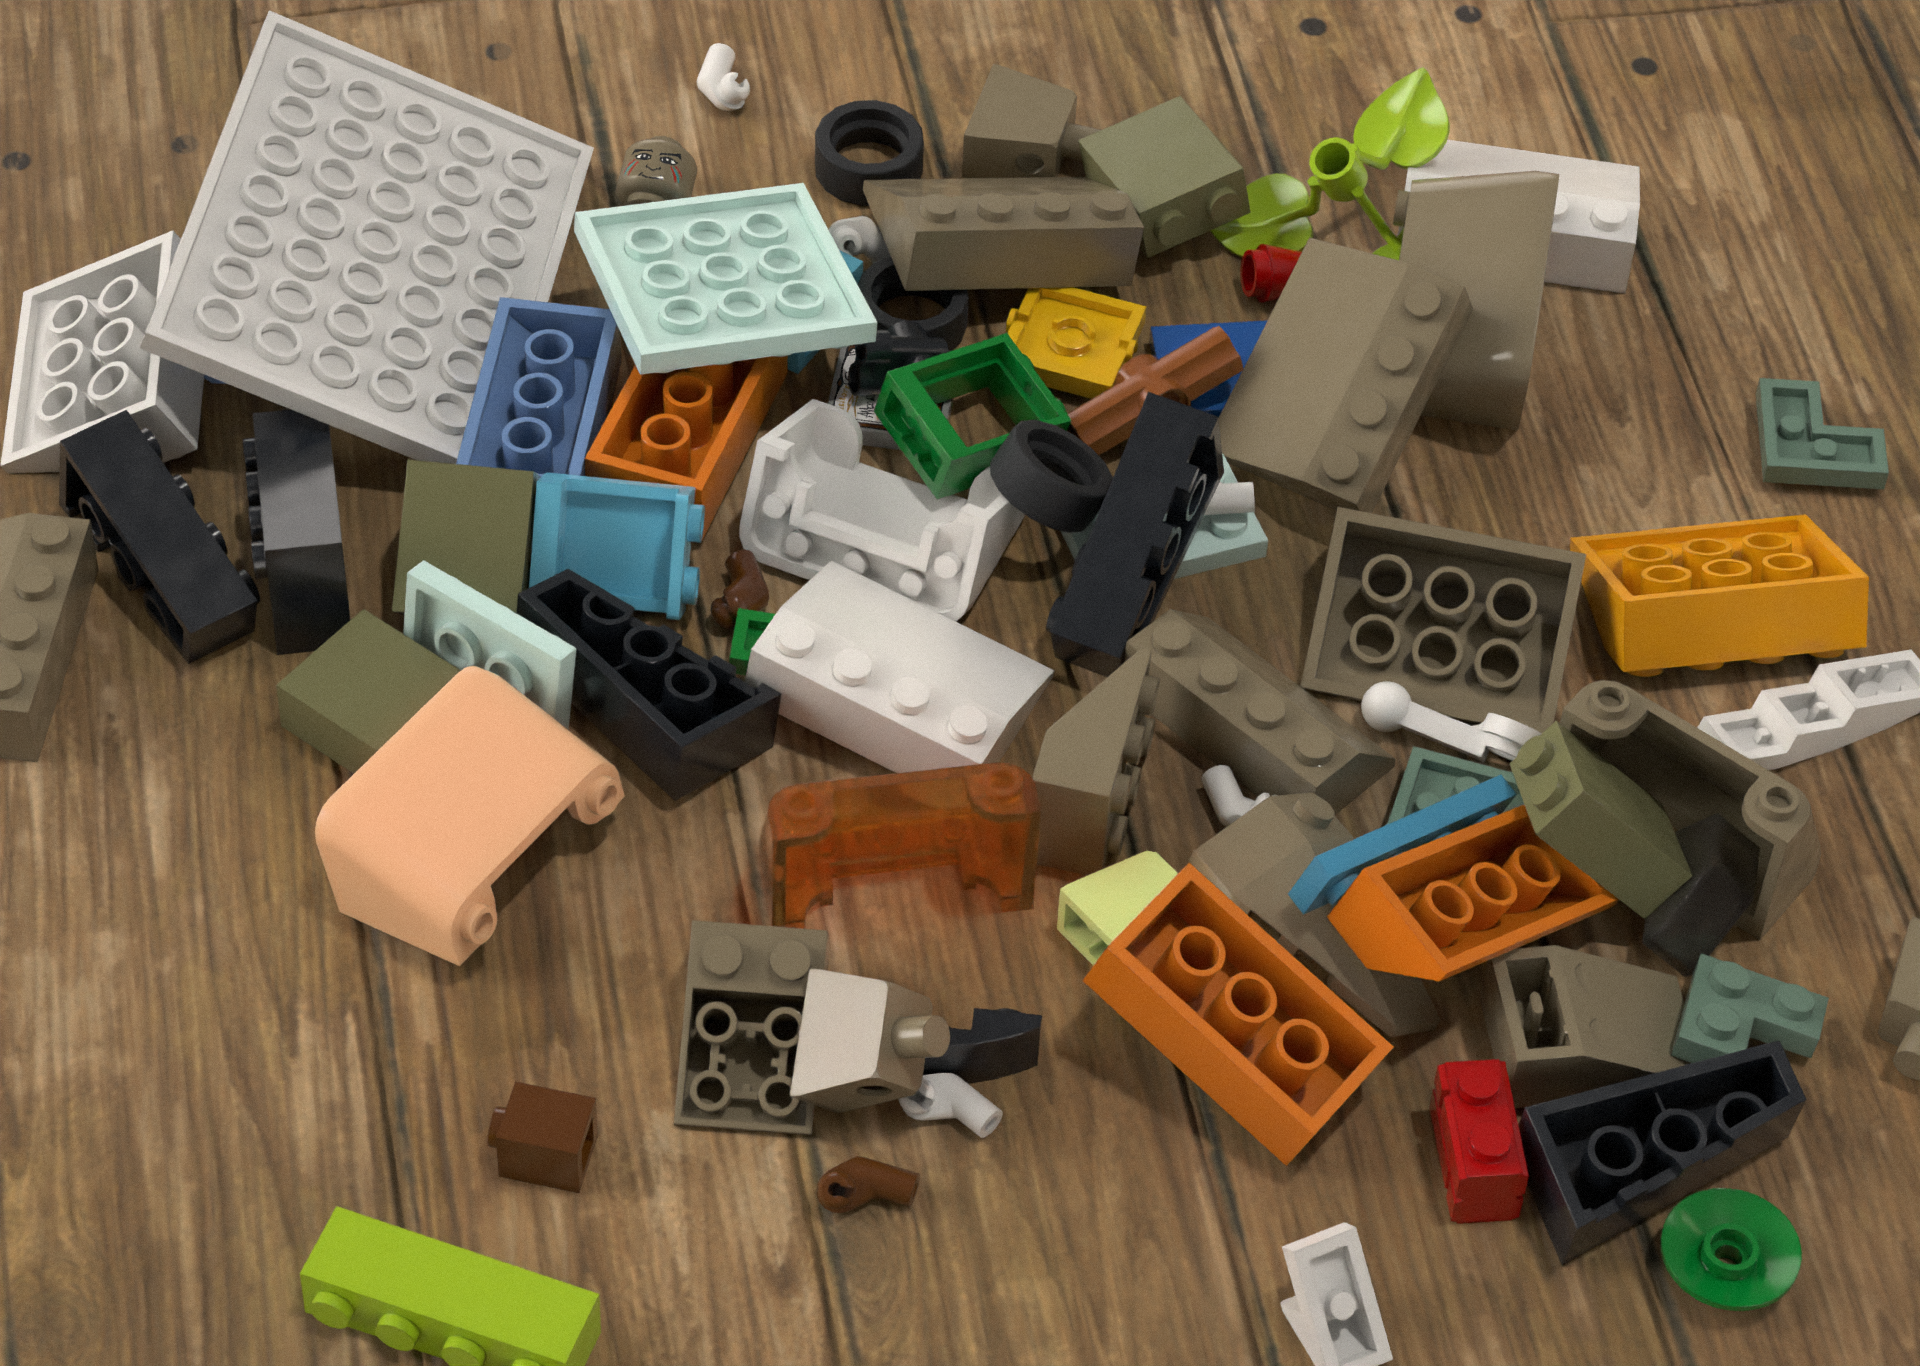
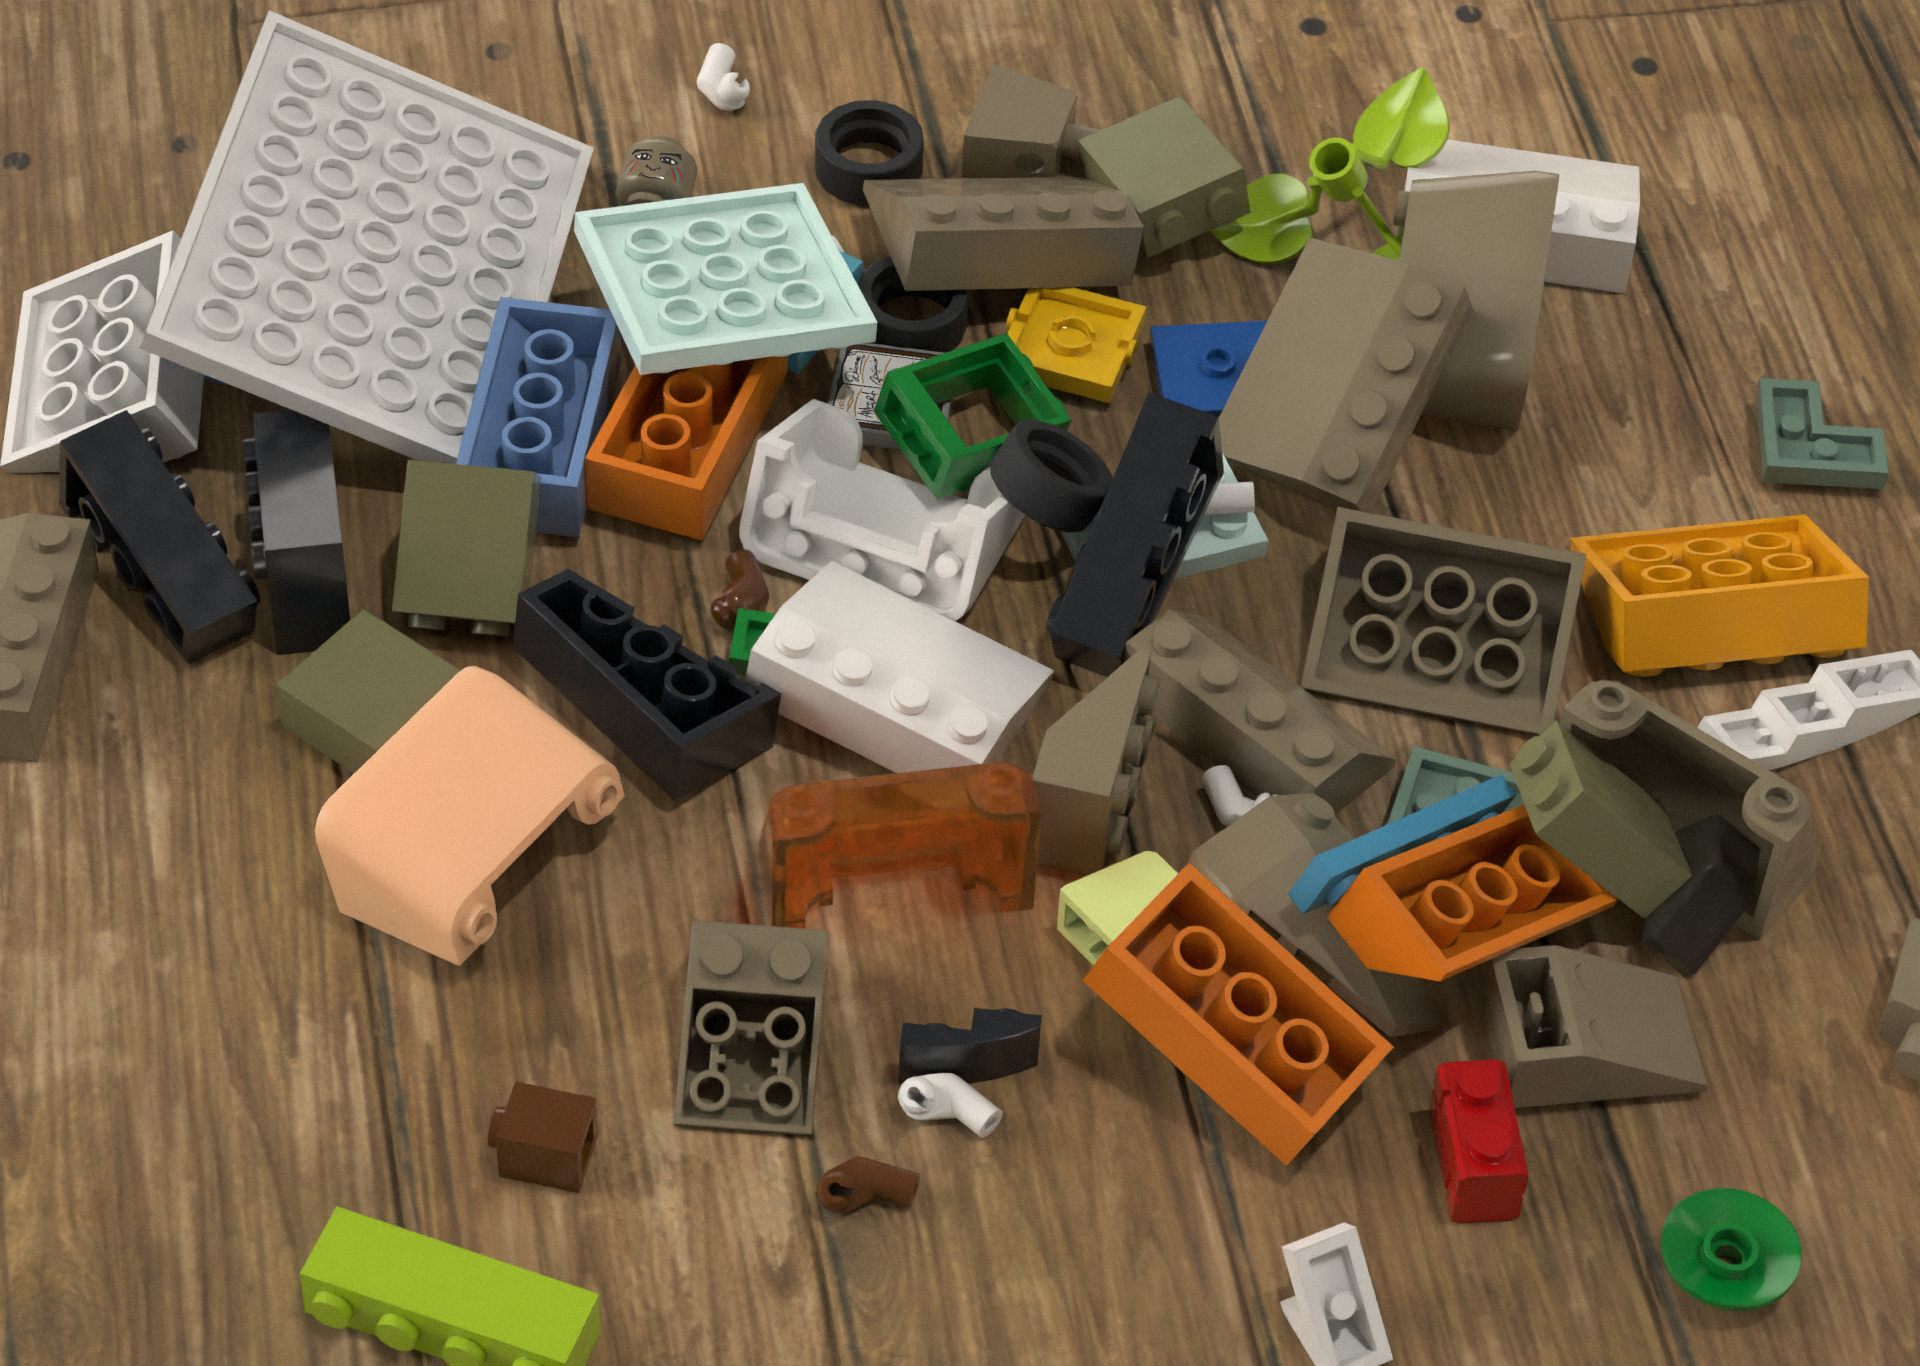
(481, 633): light aqua plate -> none
(619, 537): medium azure panel -> none
(859, 236): white arm -> none
(863, 1041): torso -> none
(894, 348): black plate -> none
(1176, 376): dark orange piece -> none
(1267, 271): red cone -> none
(1389, 707): white piece -> none
(1648, 1141): black wedge -> none
(1734, 1003): sand green plate -> none

